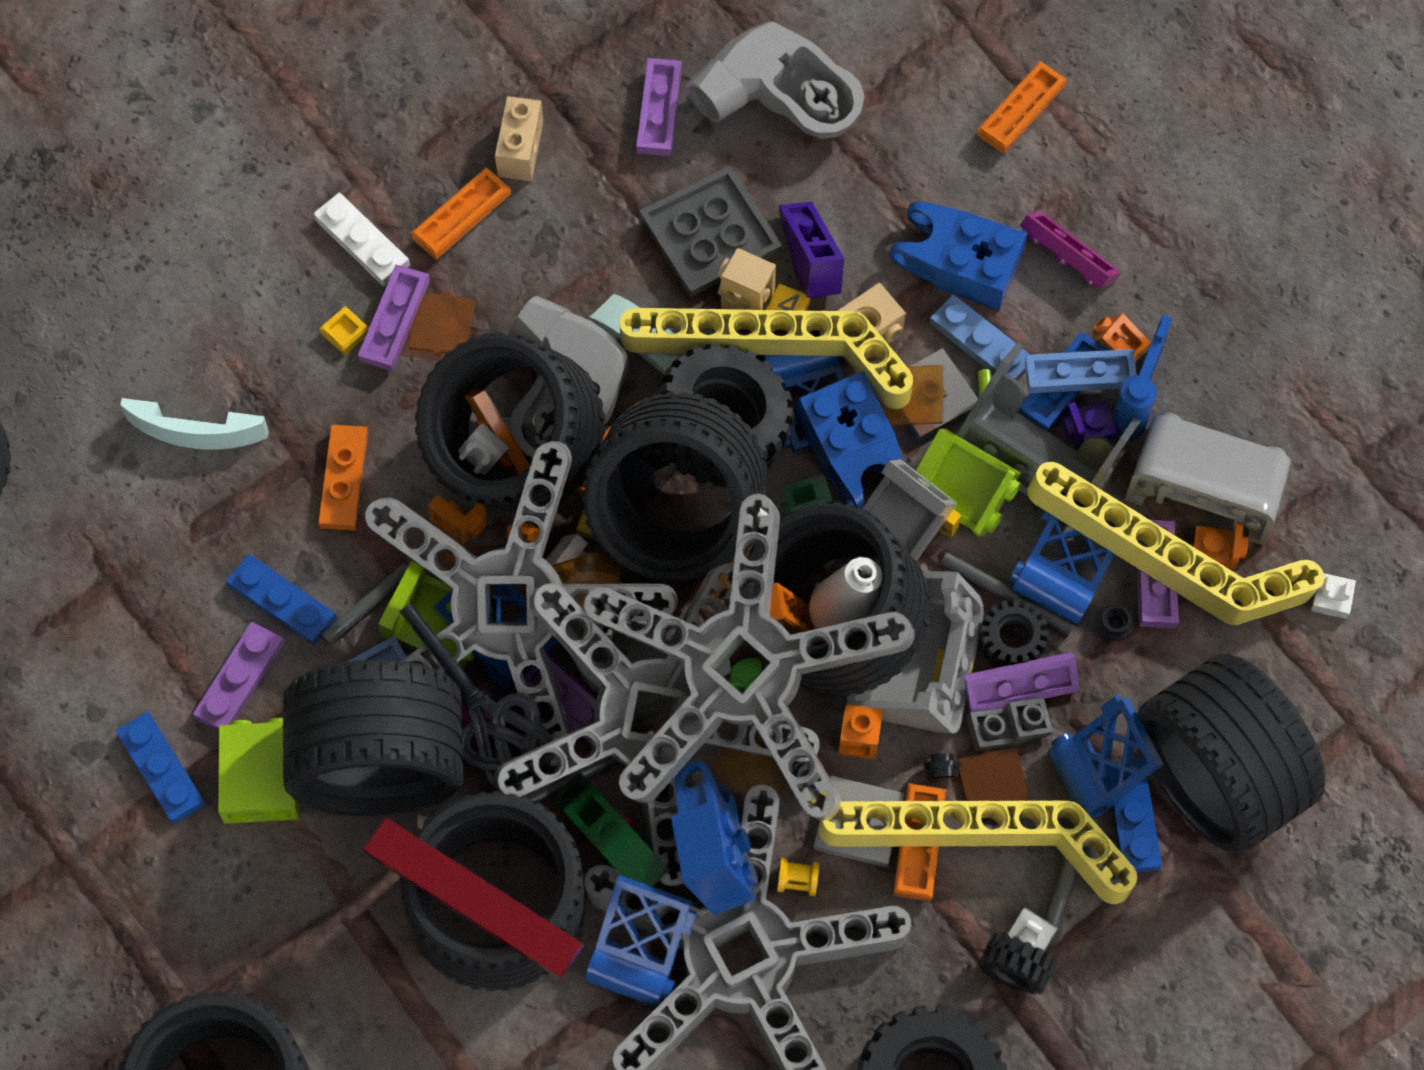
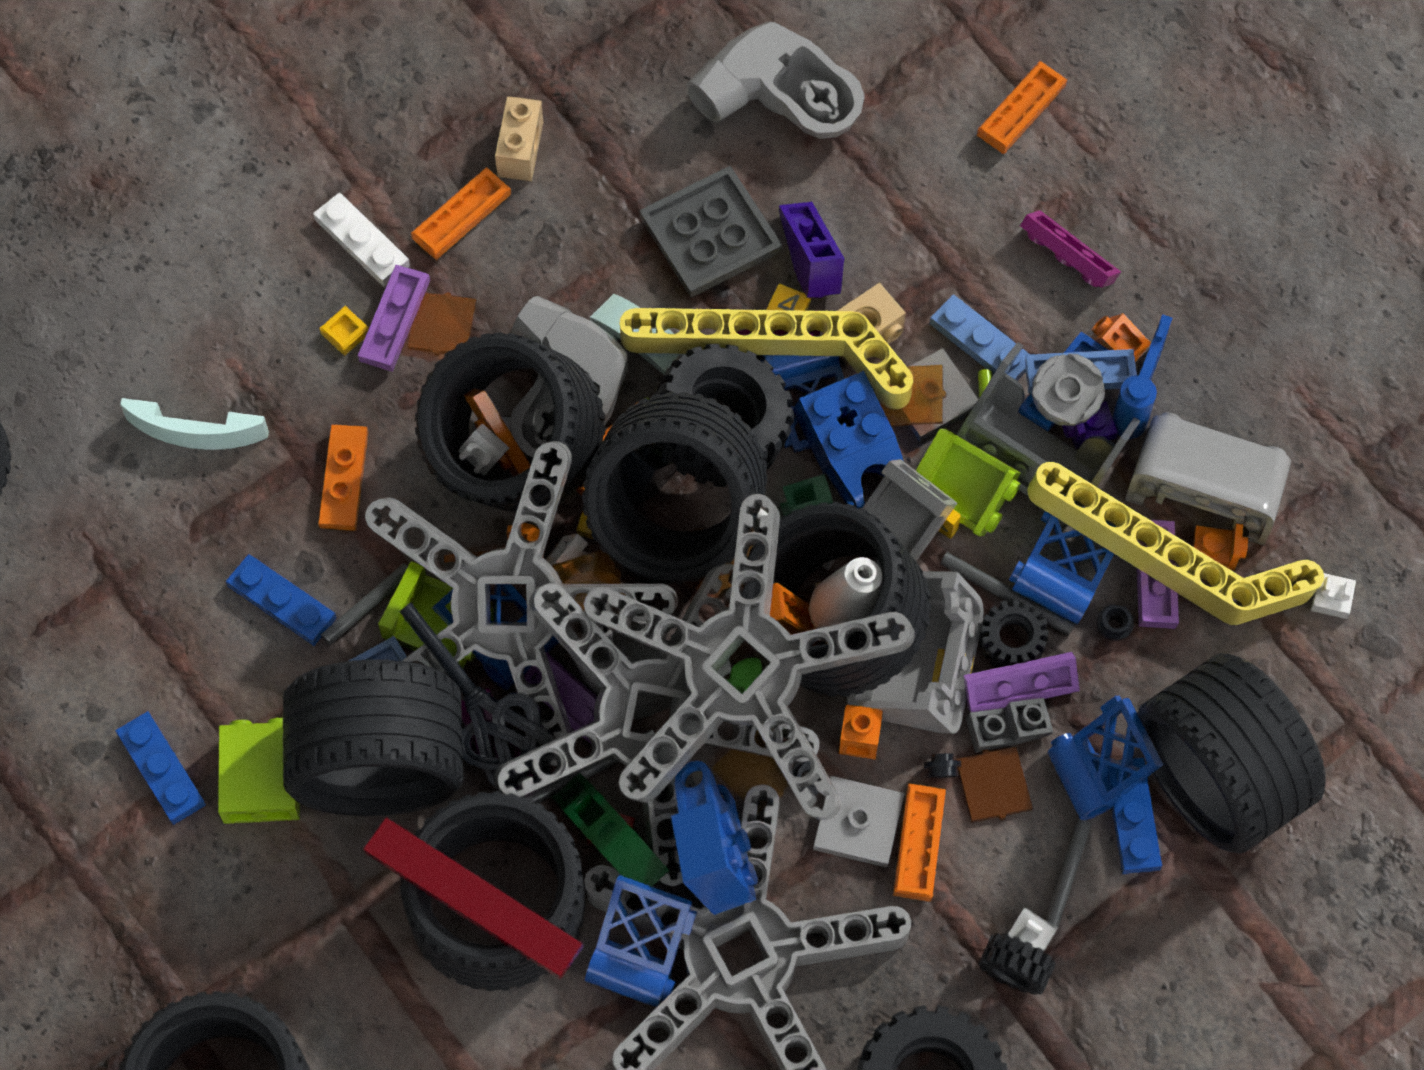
(239, 677): medium lavender plate -> none
(452, 519): orange bracket -> none
(659, 107): medium lavender plate -> none
(746, 282): tan brick -> none
(798, 877): yellow bush -> none
(962, 254): blue brick -> none
(974, 833): light yellow beam -> none
(1068, 389): none -> light grey tile

